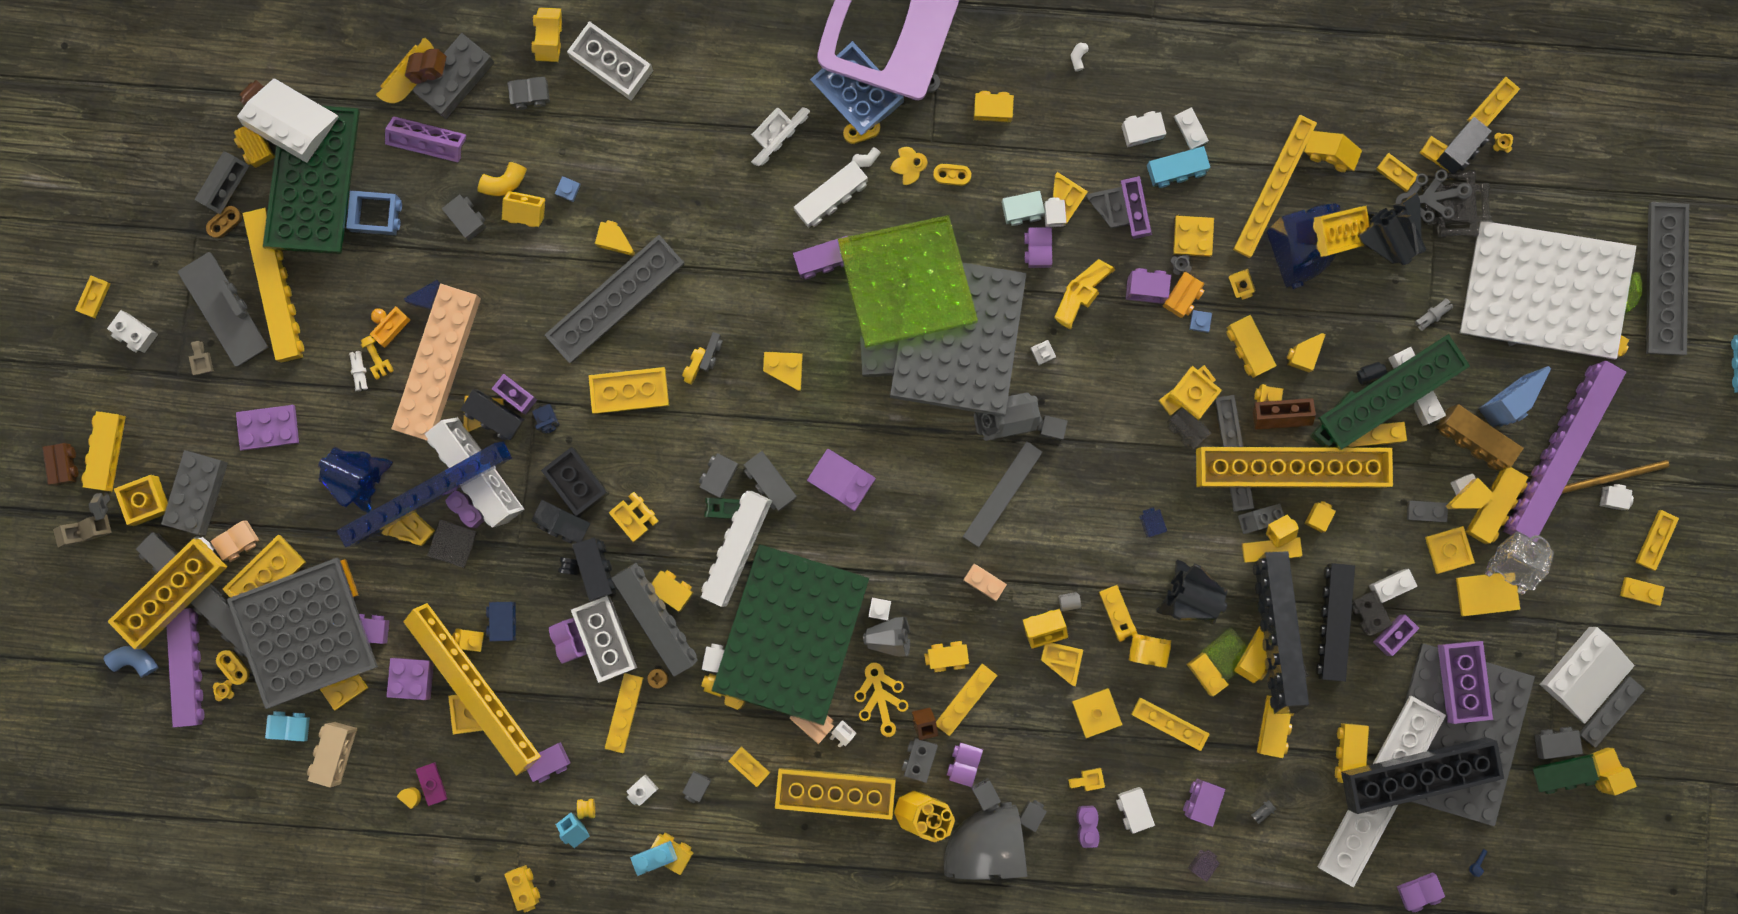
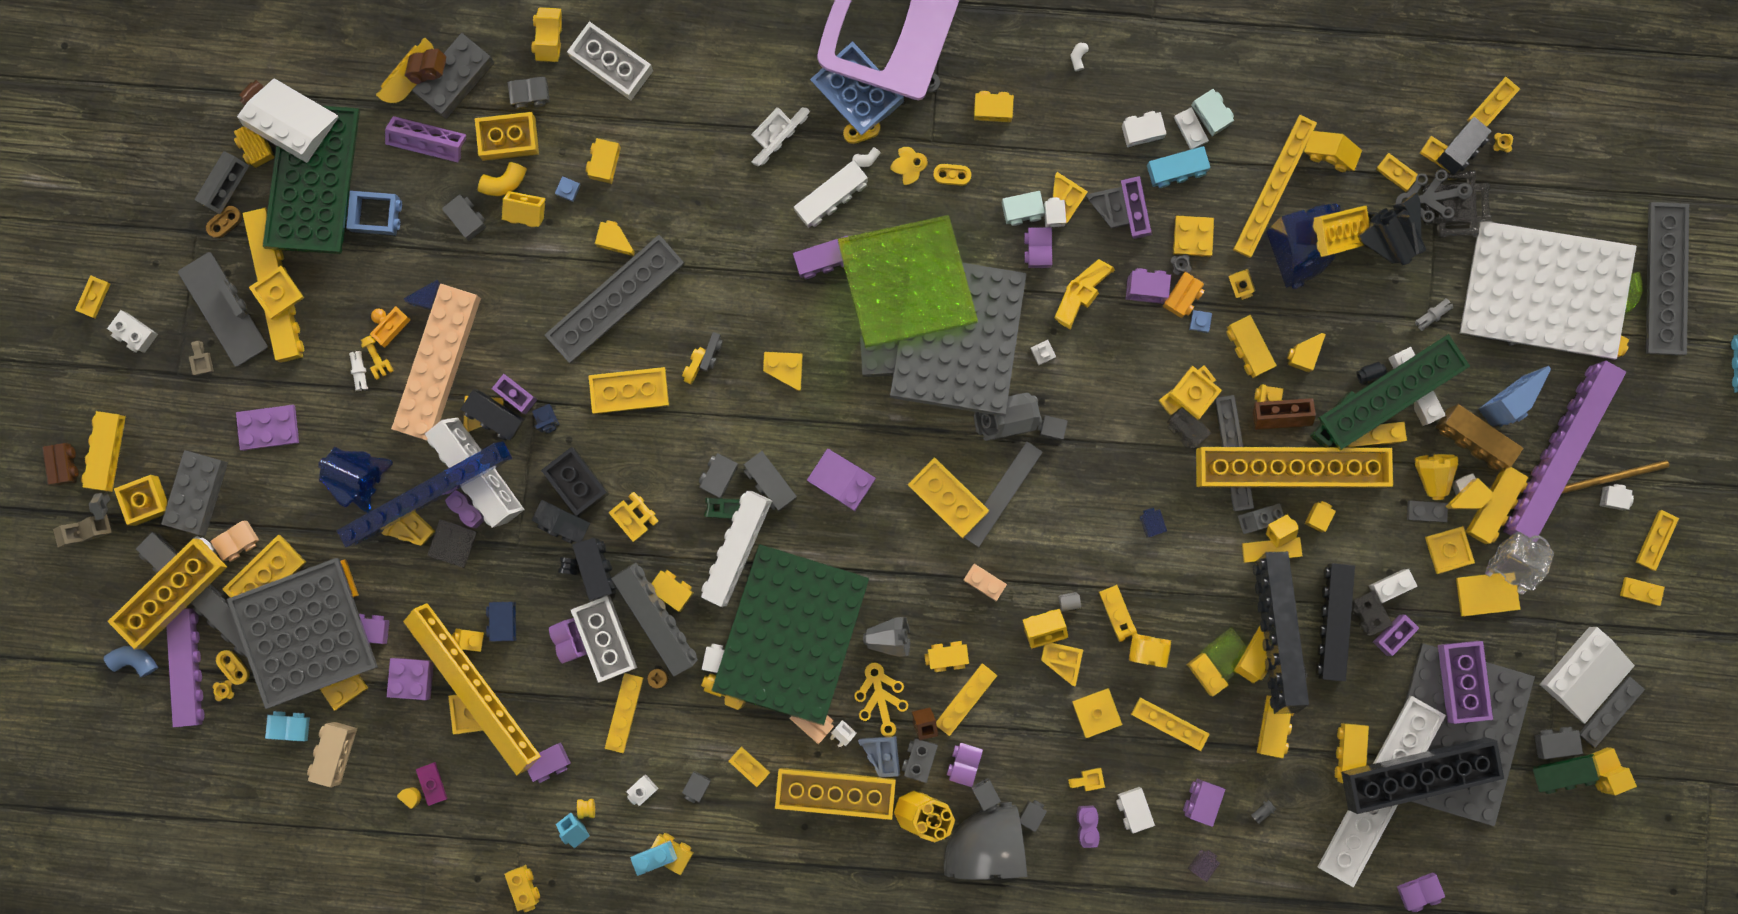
(276, 292): none -> yellow plate
(506, 136): none -> yellow brick
(603, 160): none -> yellow brick
(879, 609): white brick -> none
(882, 754): none -> sand blue wing
(948, 498): none -> yellow plate
(1193, 595): black brick -> none
(1213, 112): none -> light aqua brick
(1437, 473): none -> yellow cone
(1475, 868): dark blue hand -> none

